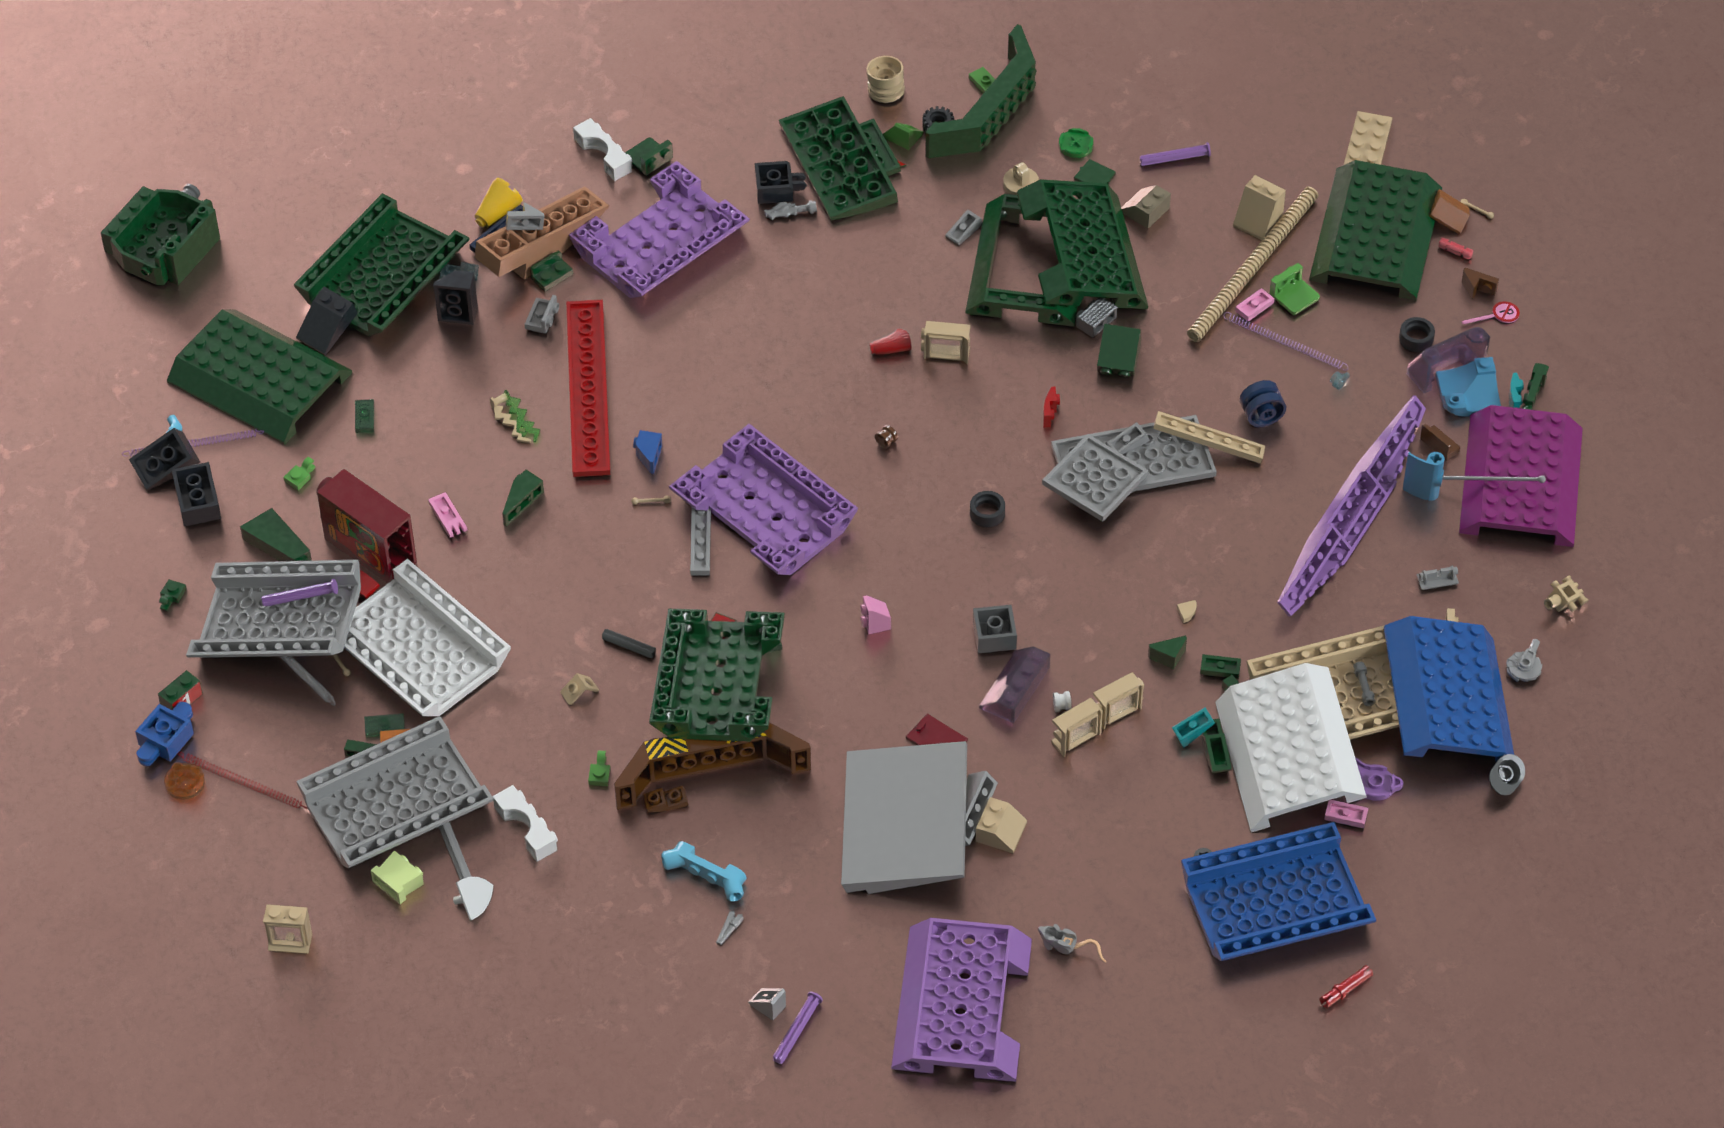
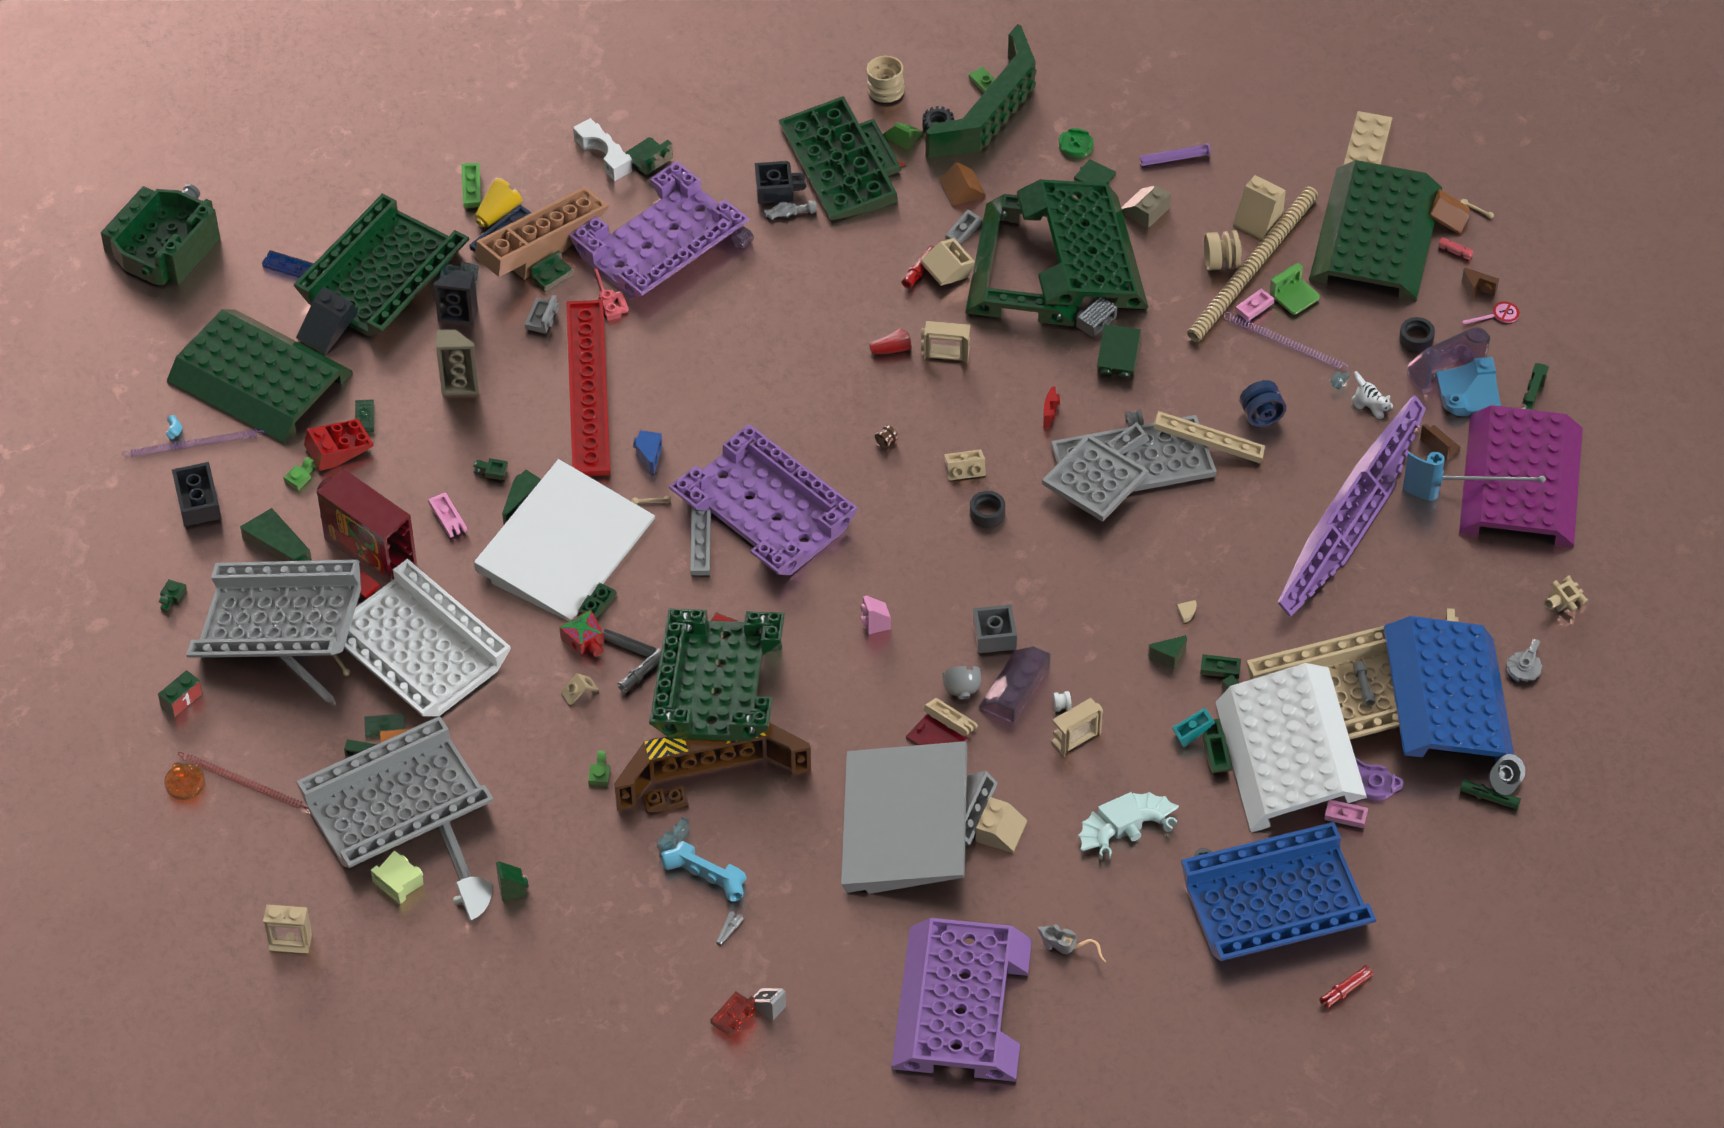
(155, 730): blue brick -> none
(158, 459): black slope -> none
(286, 264): none -> clear blue tile
(300, 593): medium lavender axle -> none
(336, 443): none -> red slope
(456, 363): none -> dark tan slope
(471, 185): none -> bright green plate
(493, 468): none -> dark green plate
(511, 881): none -> dark green slope
(512, 806): white arch -> none
(519, 422): piece -> none
(527, 219): light grey slope -> none
(563, 541): none -> white slope
(583, 634): none -> red torso
(598, 600): none -> dark green slope
(609, 297): none -> coral piece
(635, 675): none -> light grey pin
(671, 839): none -> clear light blue slope
(733, 1013): none -> clear red bracket
(742, 237): none -> clear purple wheel
(797, 1027): medium lavender axle -> none
(915, 272): none -> red pin
(948, 262): none -> tan slope
(950, 717): none -> tan hinge
(961, 185): none -> dark orange slope
(962, 682): none -> light grey cylinder
(965, 464): none -> tan bracket
(1018, 178): tan tile -> none
(1120, 698): tan window -> none
(1125, 817): none -> light aqua torso
(1132, 418): none -> dark grey wheel
(1224, 250): none -> tan wheel
(1369, 396): none -> white animal
(1438, 578): light grey hinge -> none
(1490, 794): none -> dark green pin
(1515, 390): teal slope -> none

